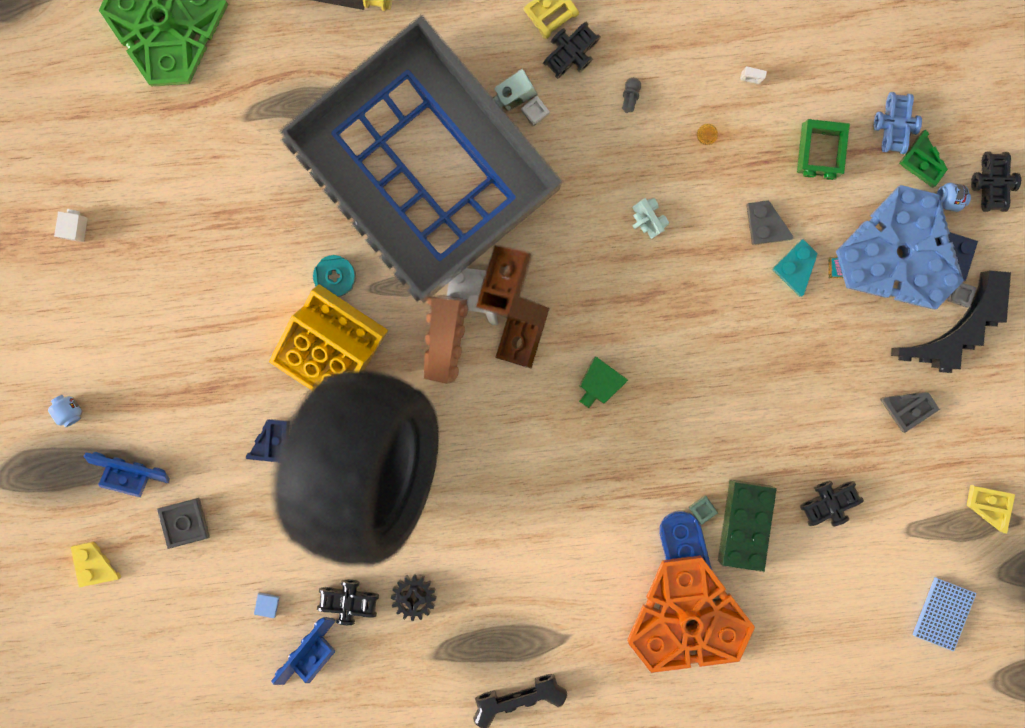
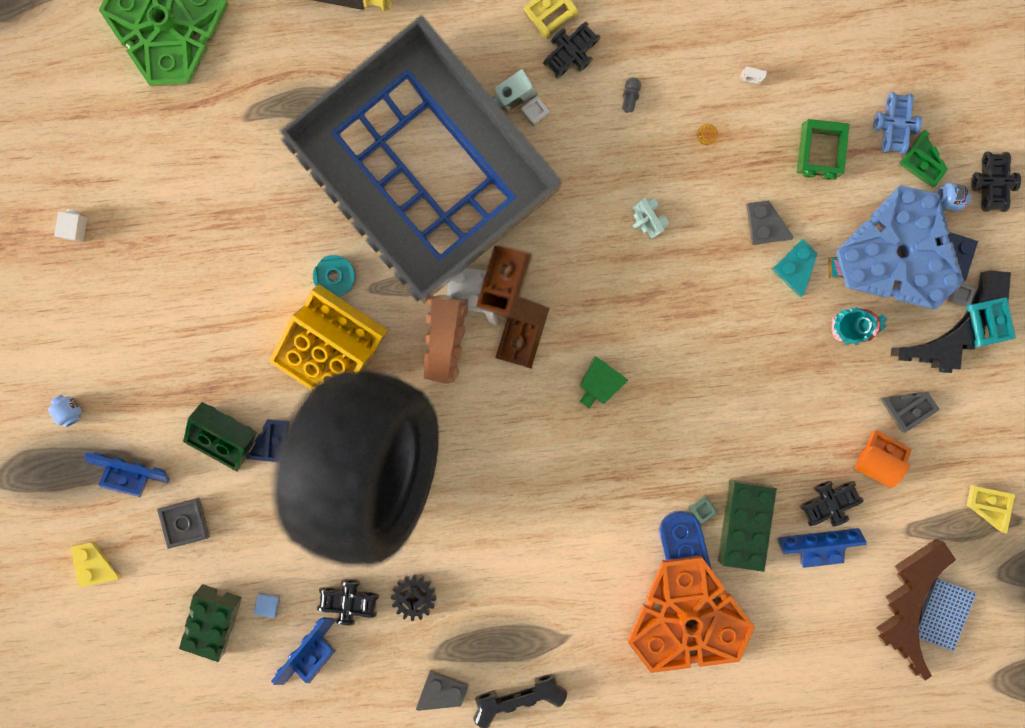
(209, 623): none -> dark green piece
(219, 436): none -> dark green slope
(441, 692): none -> dark grey wing
(823, 547): none -> blue bracket
(857, 325): none -> teal hair
(884, 459): none -> orange brick
(906, 602): none -> reddish brown arch
(998, 321): none -> teal plate

